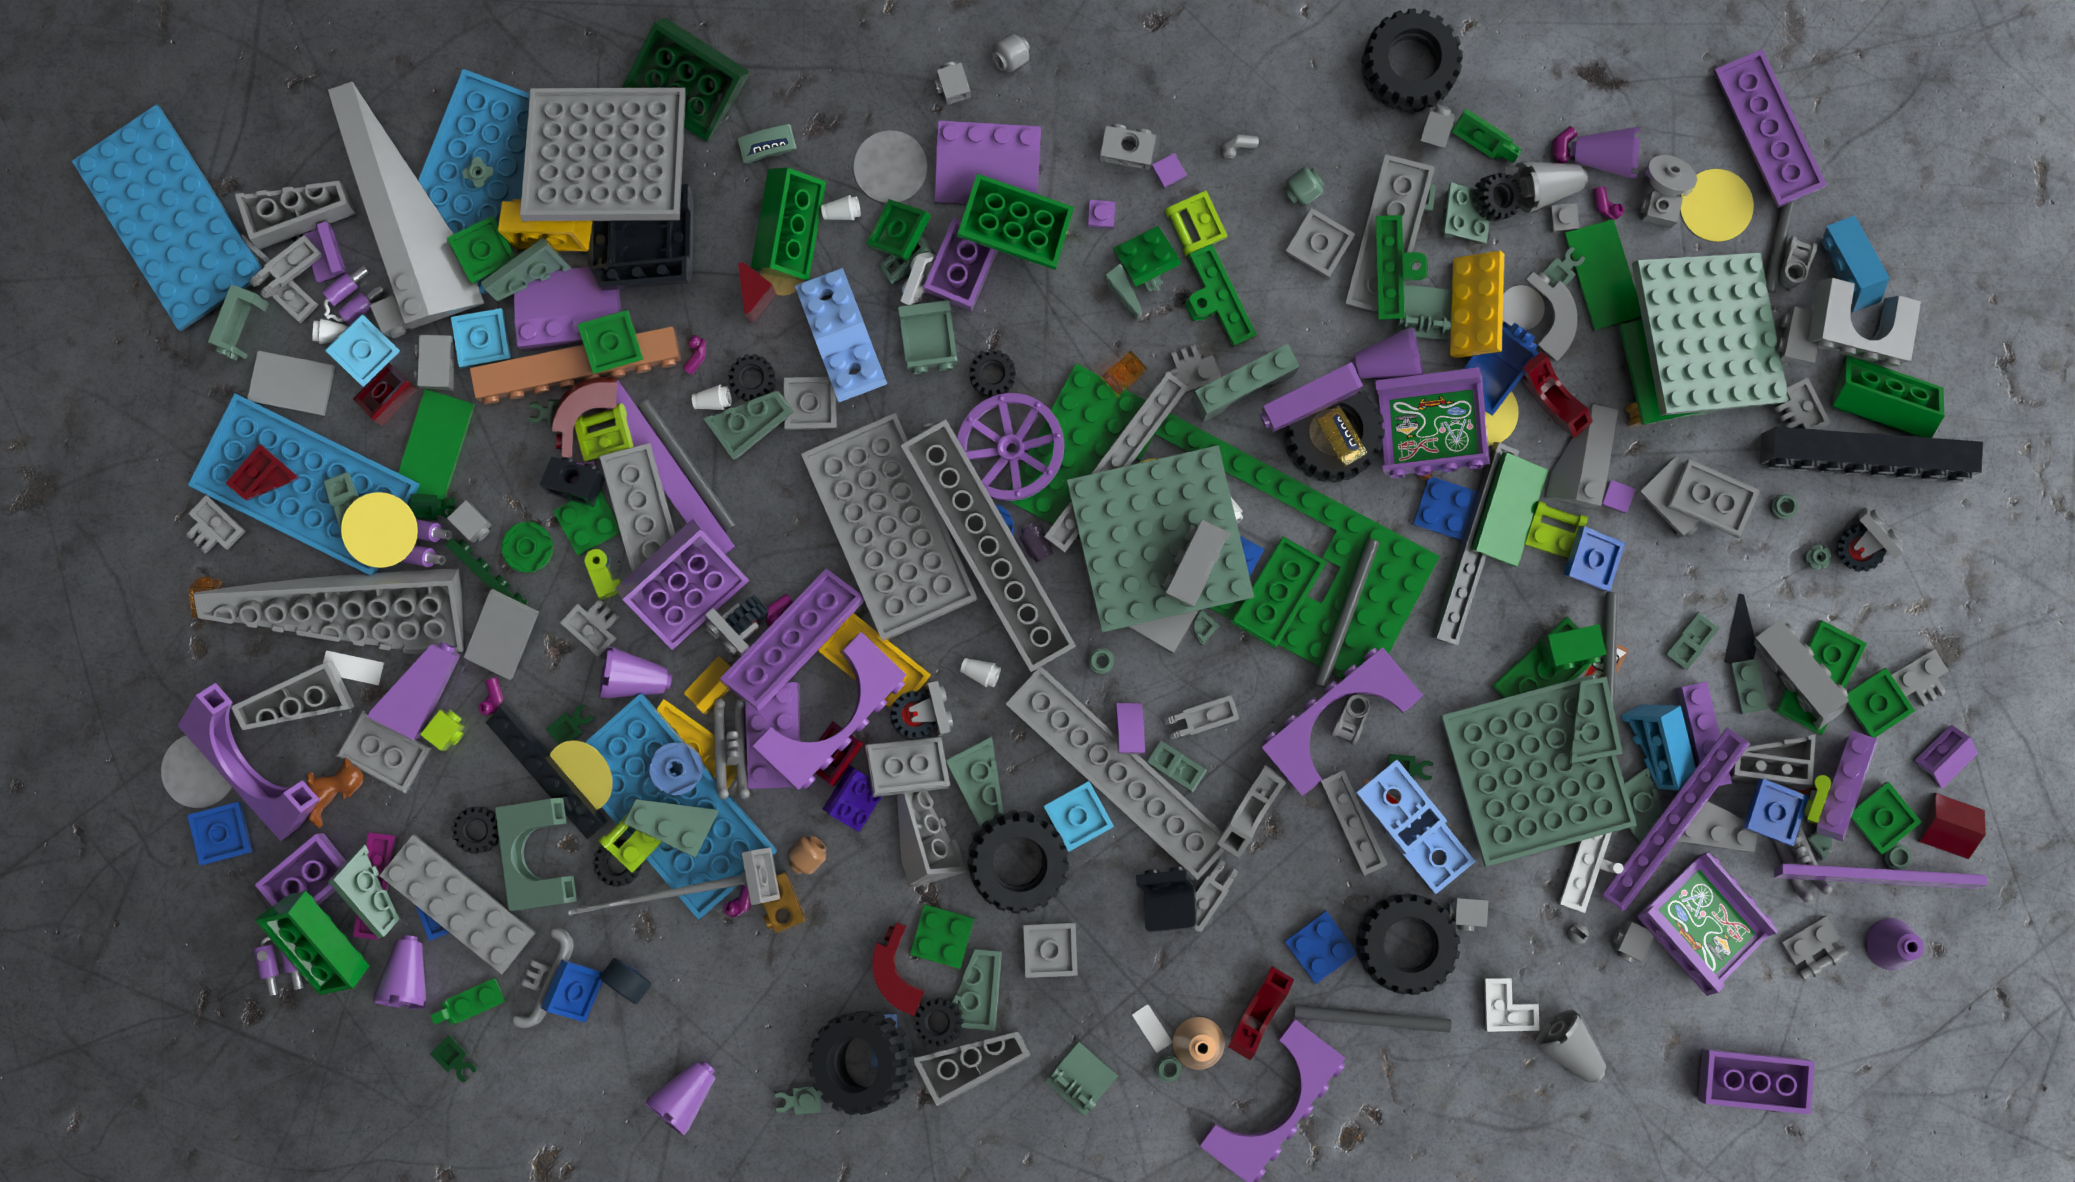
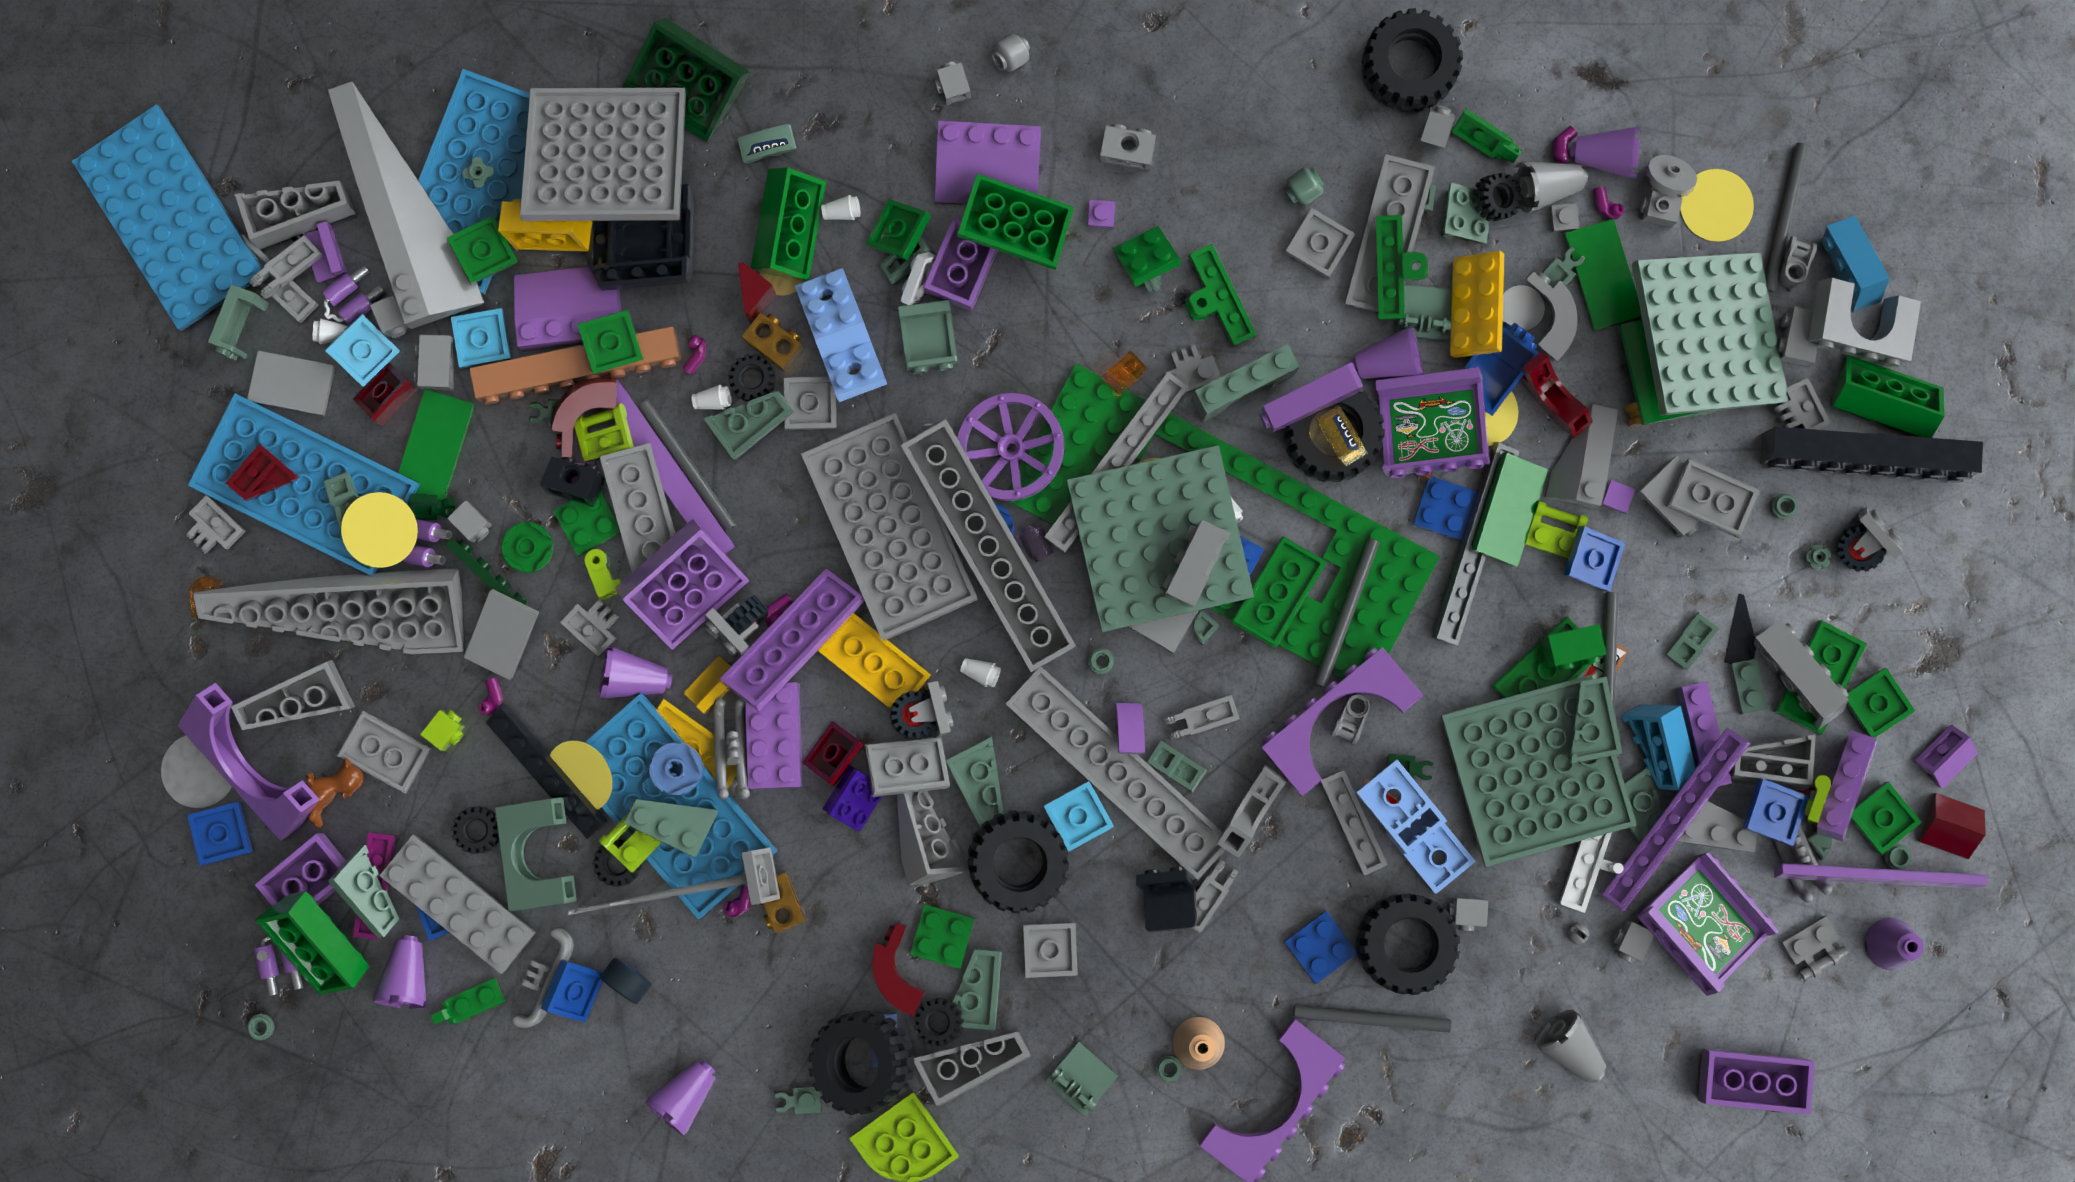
(253, 1027): none -> sand green plate
(356, 667): white sticker -> none
(415, 695): medium lavender slope -> none
(450, 1055): dark green plate -> none
(530, 265): sand green wing -> none
(567, 727): dark green plate -> none
(769, 345): none -> pearl gold brick
(807, 855): medium nougat head -> none
(875, 679): medium lavender arch -> none
(890, 166): flat silver sticker -> none
(905, 1142): none -> lime plate
(986, 359): black tyre -> none
(1121, 287): sand green slope -> none
(1152, 1028): white sticker -> none
(1169, 170): medium lavender tile -> none
(1204, 219): lime plate -> none
(1245, 141): light grey arm -> none
(1259, 1012): dark red arch -> none
(1502, 1014): white plate -> none
(1770, 128): medium lavender plate -> none
(1922, 677): light grey hinge -> none

